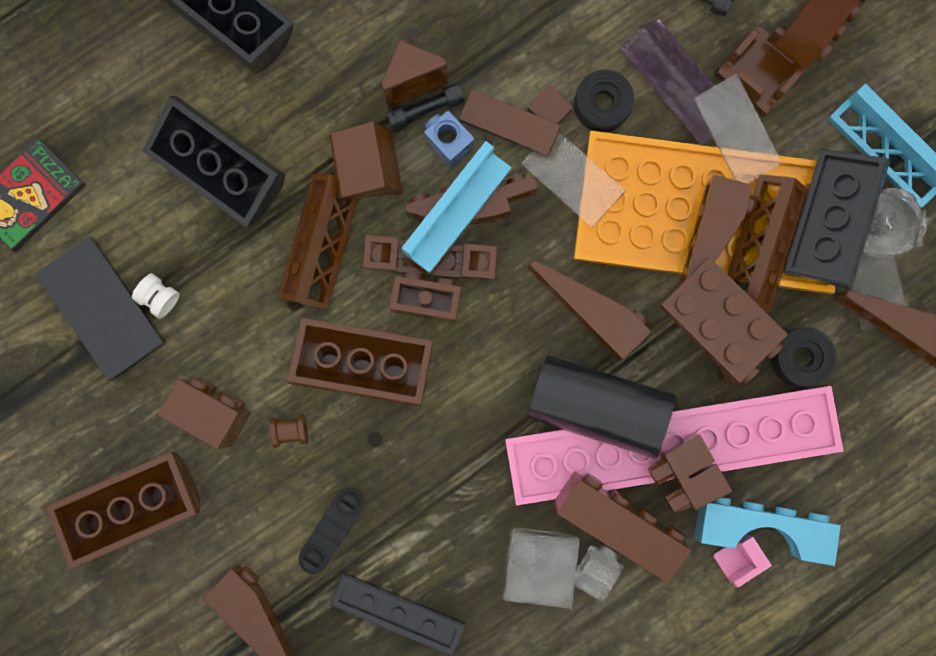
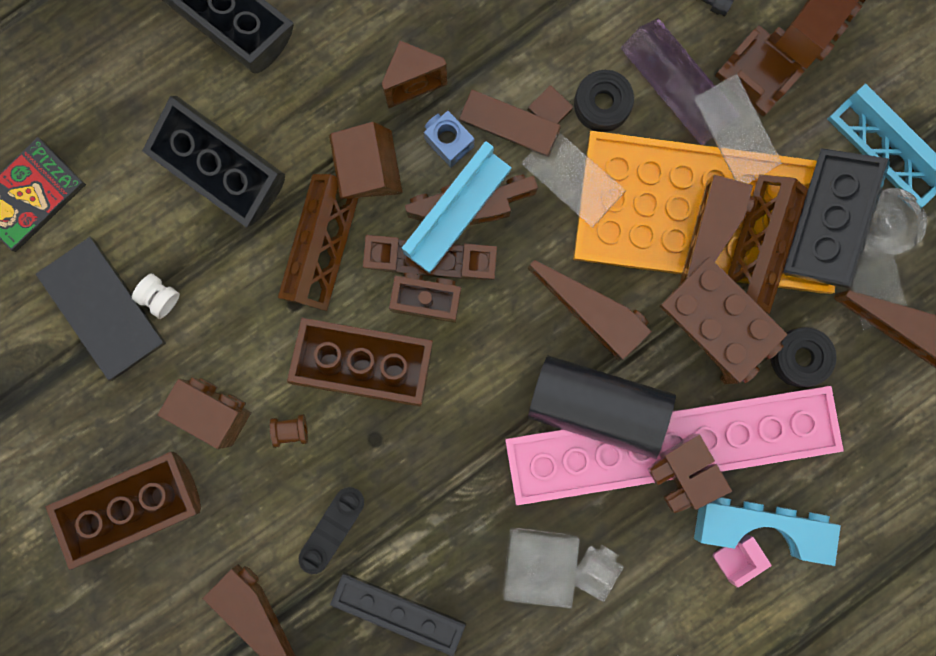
(451, 96): black bar -> none
(622, 526): reddish brown brick -> none

